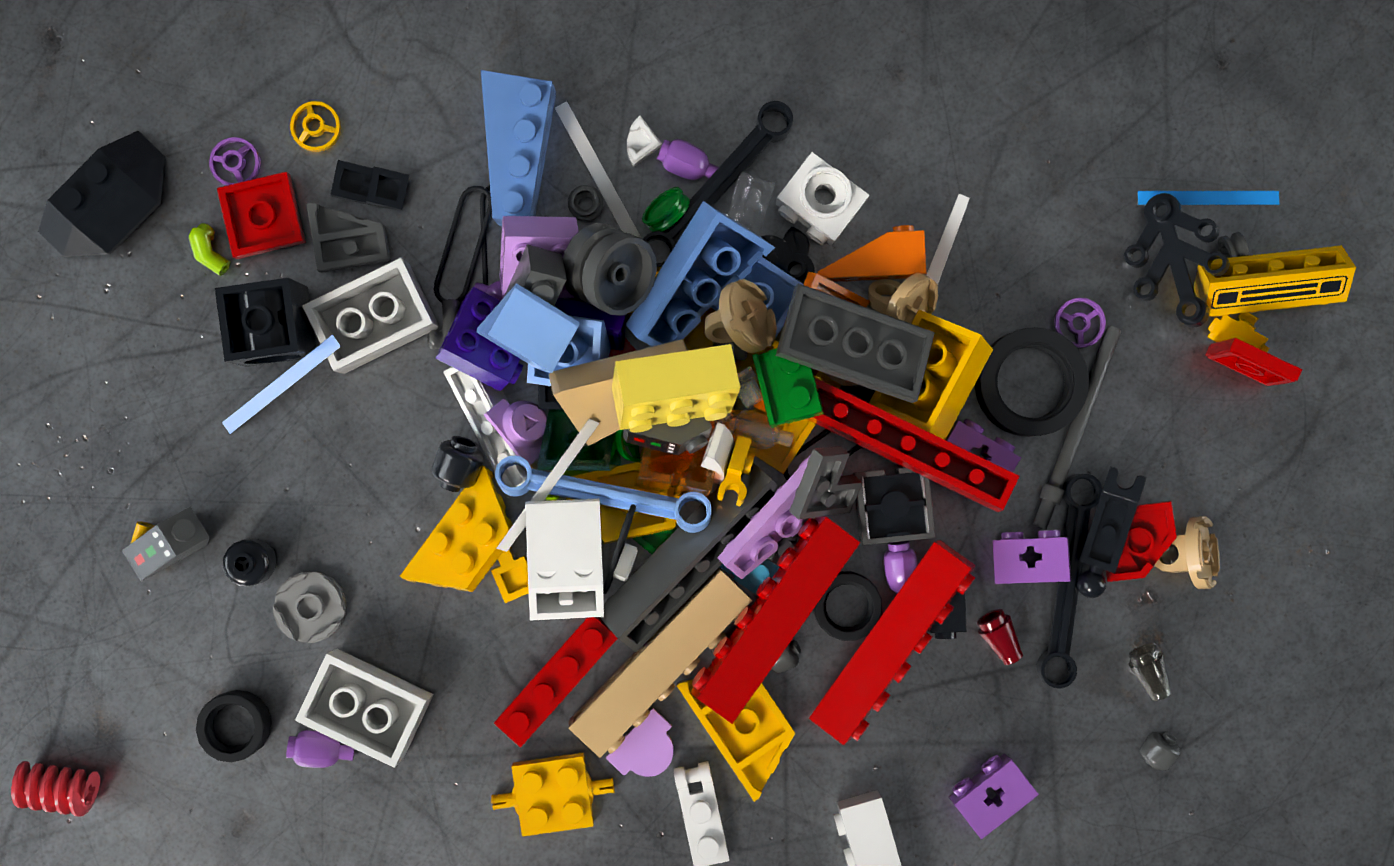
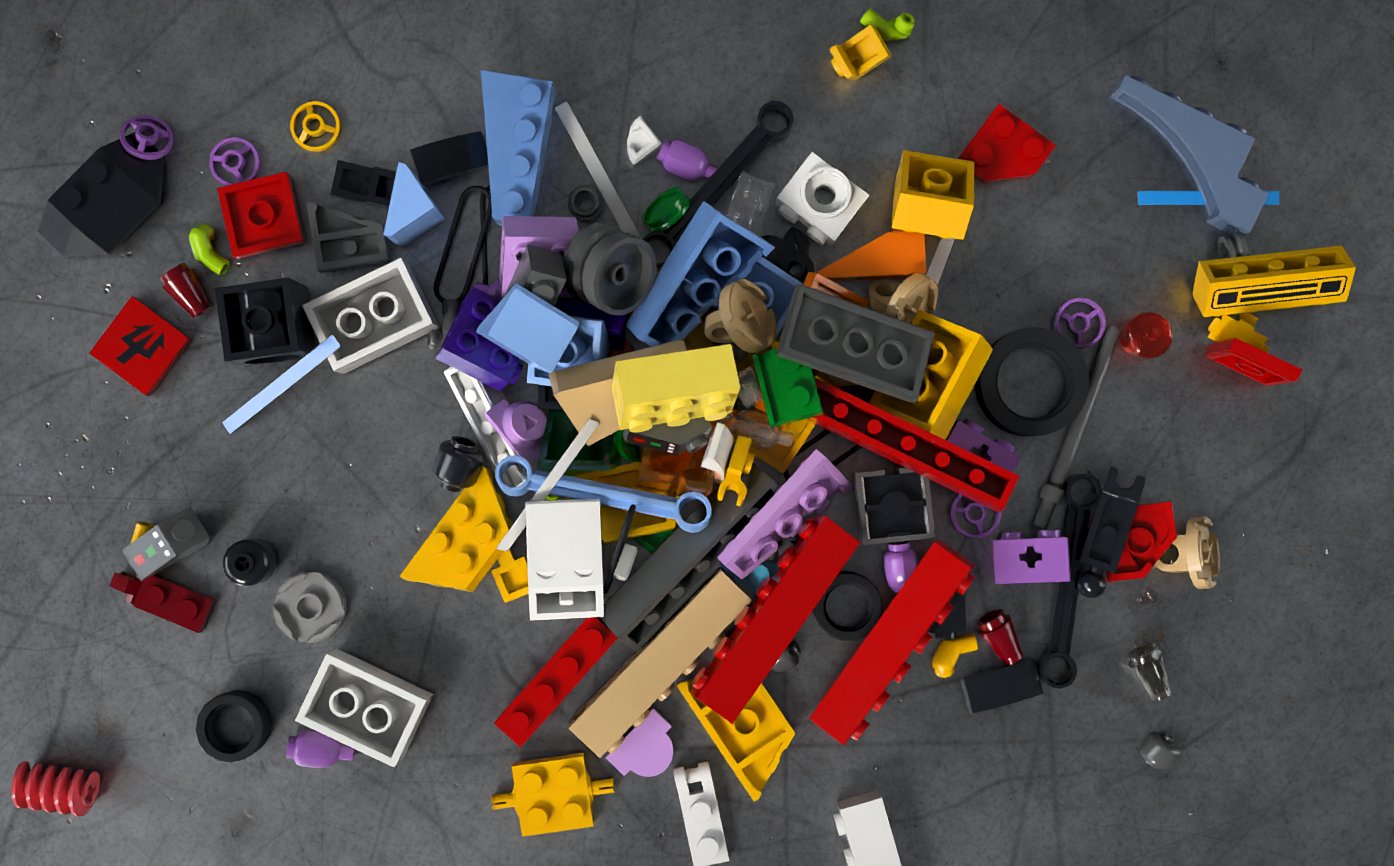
(140, 346): none -> red tile
(146, 124): none -> medium lavender piece
(166, 599): none -> dark red hinge
(186, 289): none -> dark red cone
(411, 209): none -> light blue slope
(450, 157): none -> black slope
(822, 486): dark grey plate -> none
(860, 54): none -> yellow bracket
(890, 29): none -> lime arm
(933, 195): none -> yellow brick
(949, 651): none -> yellow arm
(978, 522): none -> medium lavender piece
(1001, 685): none -> black slope
(1006, 148): none -> red plate
(1011, 792): medium lavender brick -> none
(1143, 346): none -> clear red head
(1174, 254): black plant -> none
(1208, 148): none -> sand blue arch

